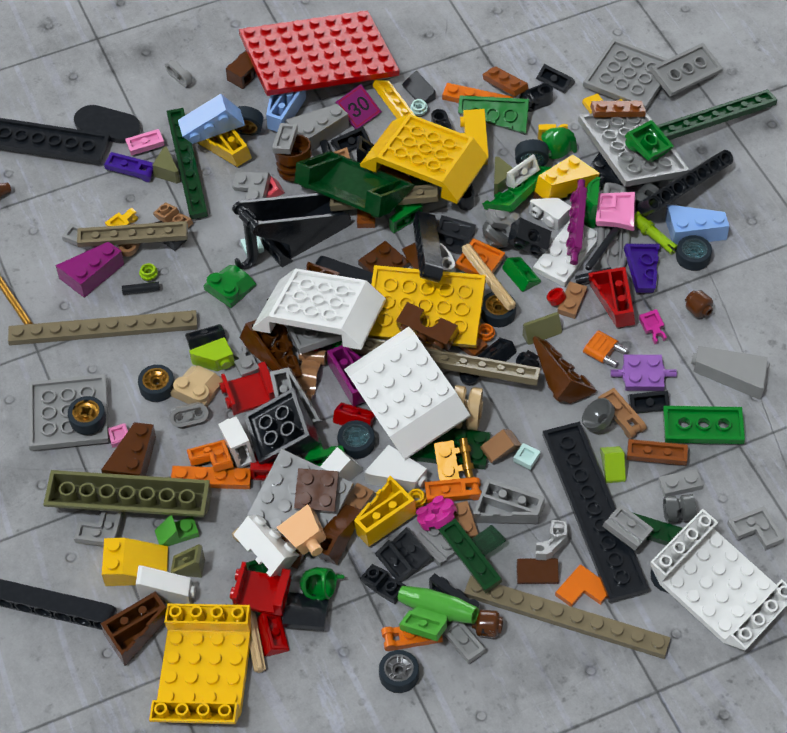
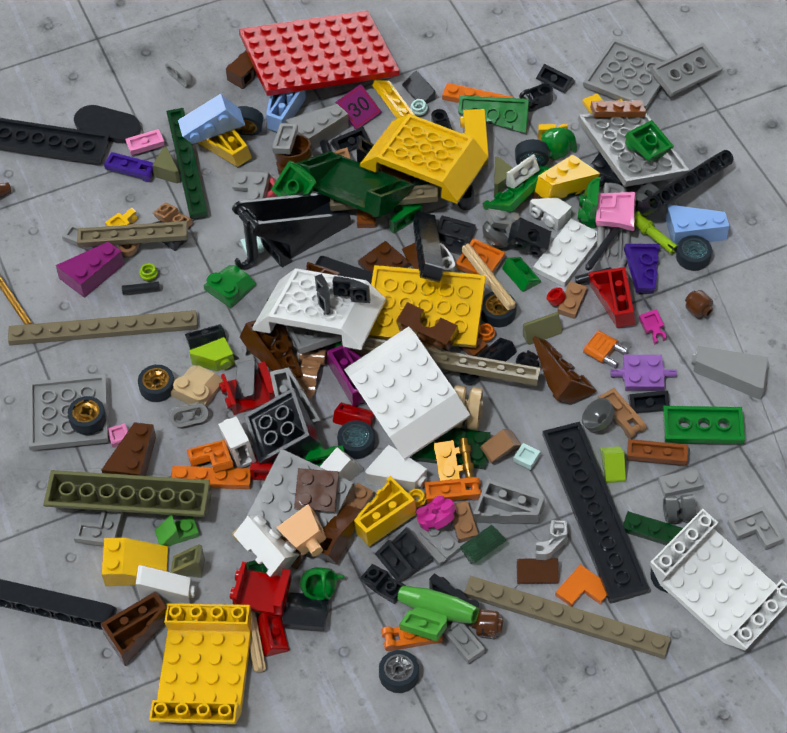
(246, 380): none -> slope
(294, 181): none -> green slope
(323, 293): none -> black slope
(351, 288): none -> black slope
(470, 555): dark green plate -> none
(505, 81): dark orange plate -> none
(576, 224): magenta plate -> none
(628, 527): light grey plate -> none
(718, 114): dark green plate -> none

